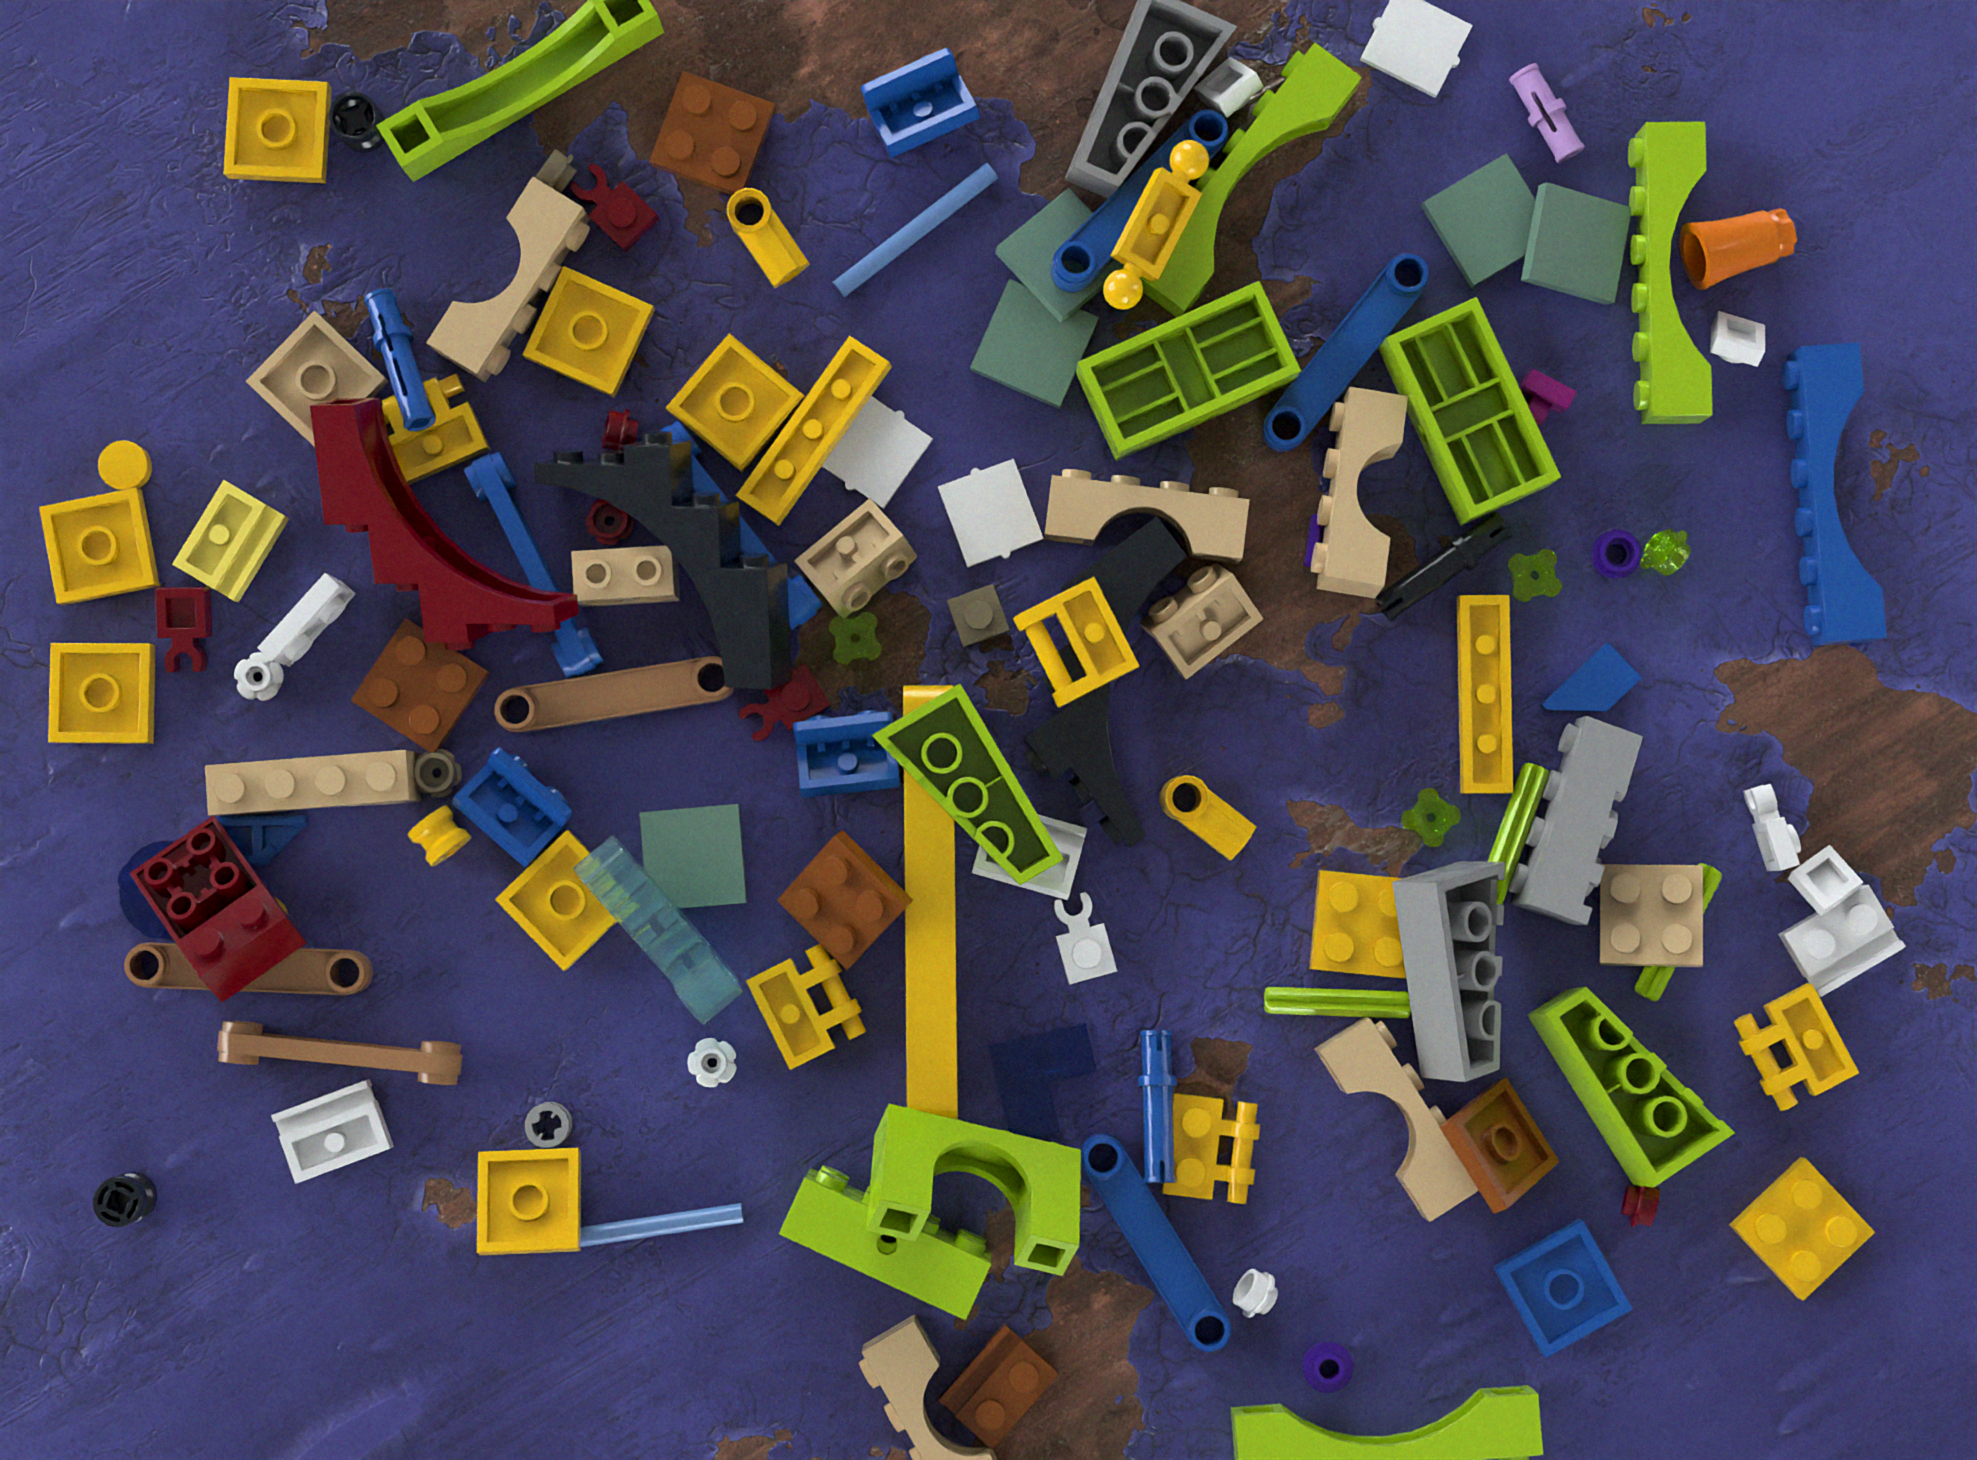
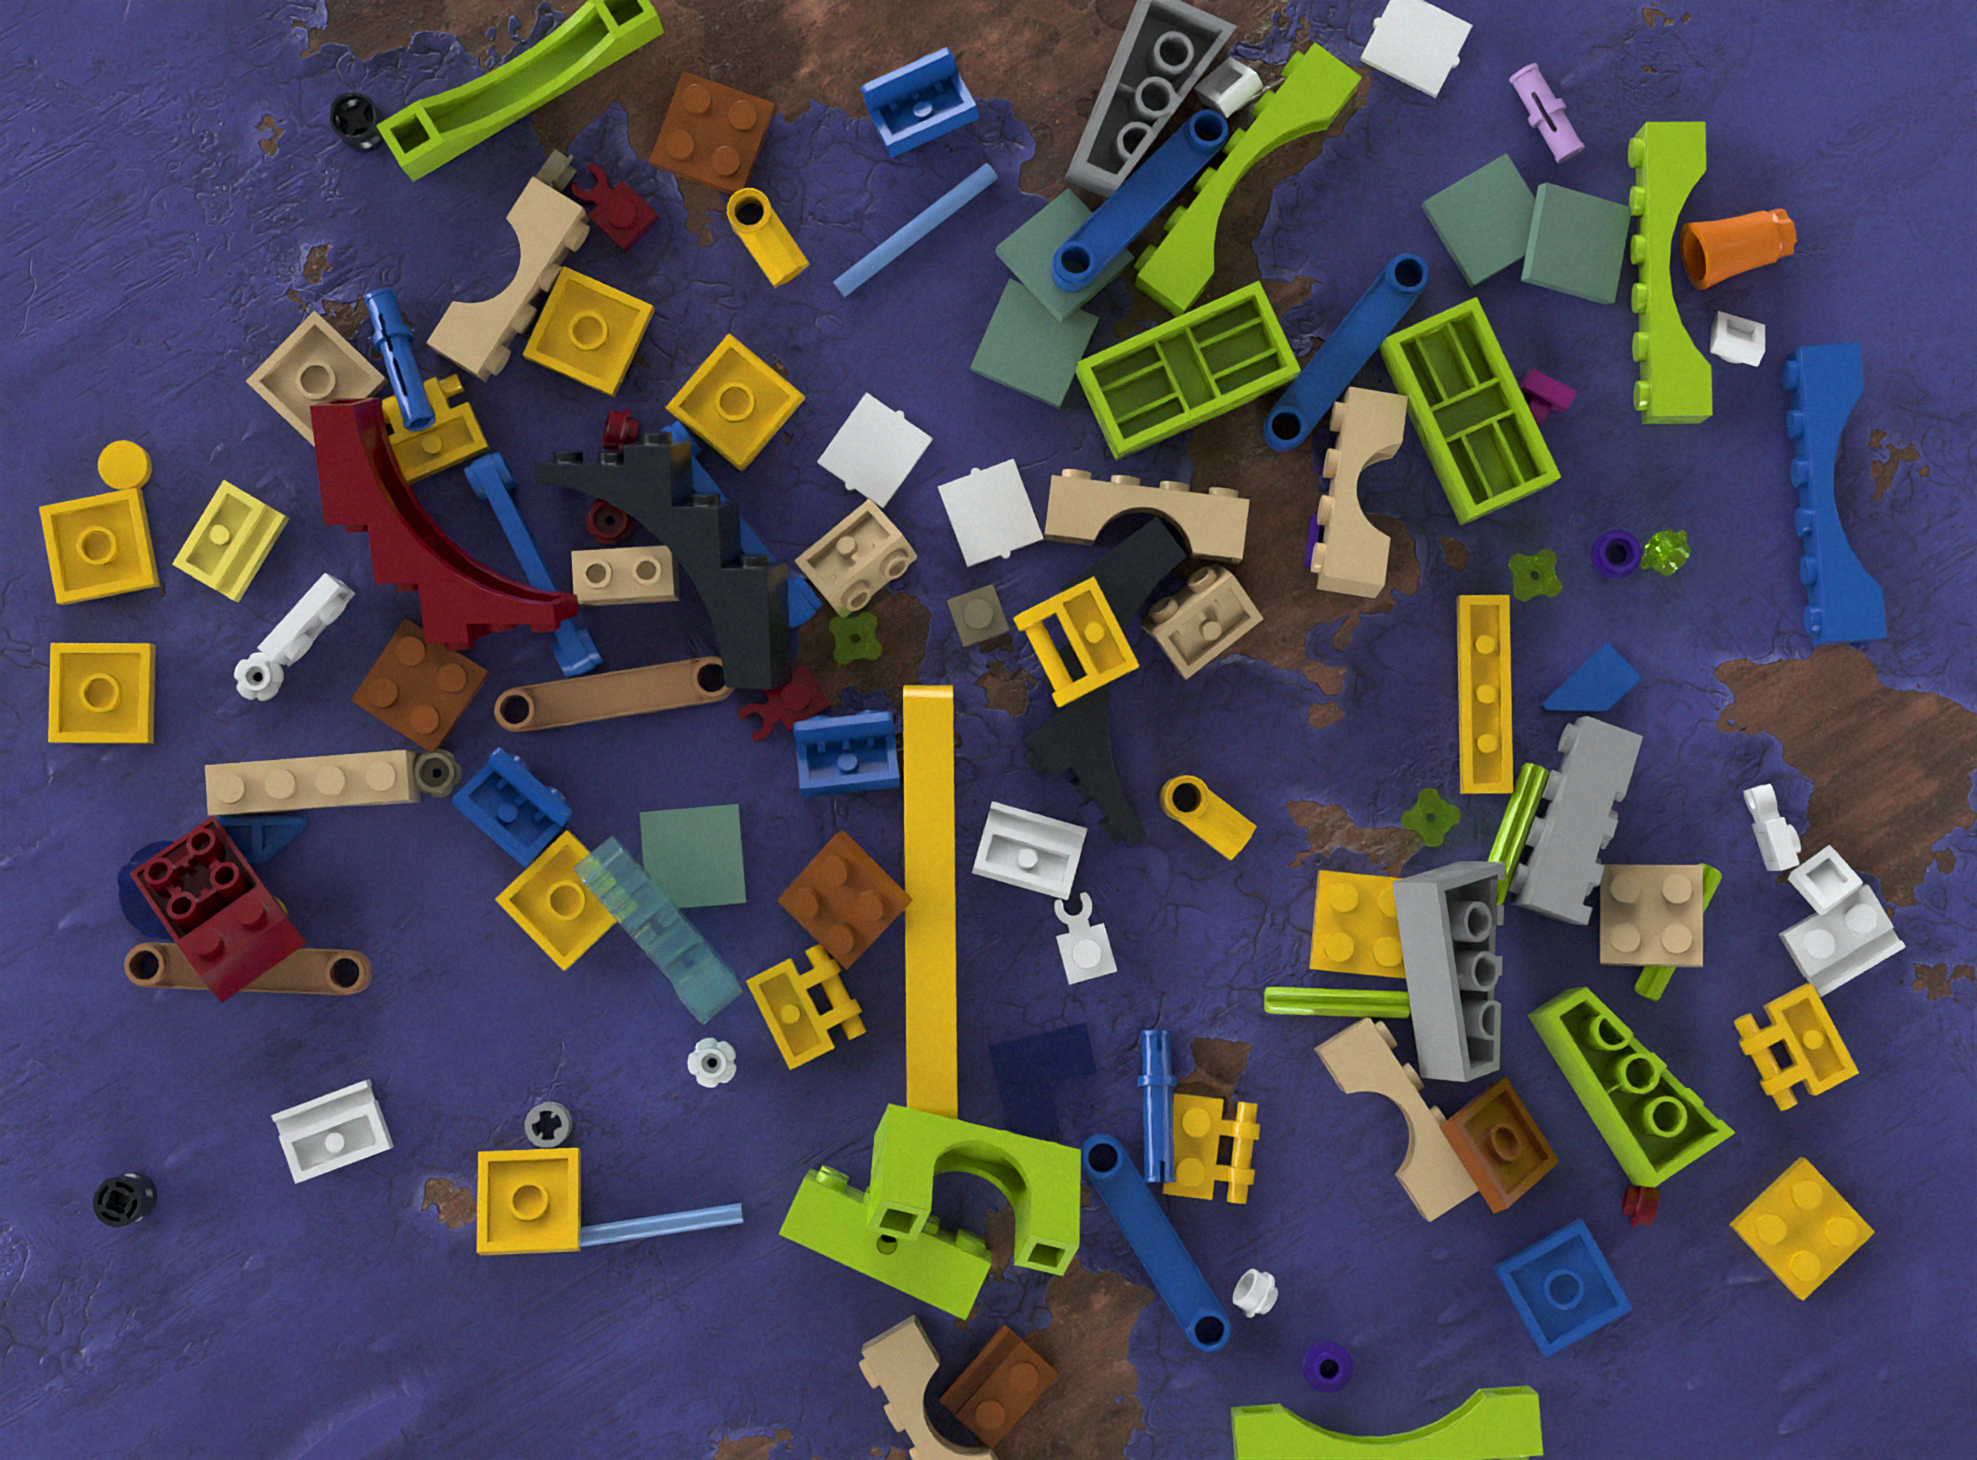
(185, 618): dark red plate -> none
(244, 1043): medium nougat piece -> none
(277, 130): yellow plate -> none
(439, 835): yellow wheel -> none
(814, 430): yellow plate -> none
(967, 775): lime wedge -> none
(1156, 224): yellow plate -> none
(1458, 555): black pin -> none

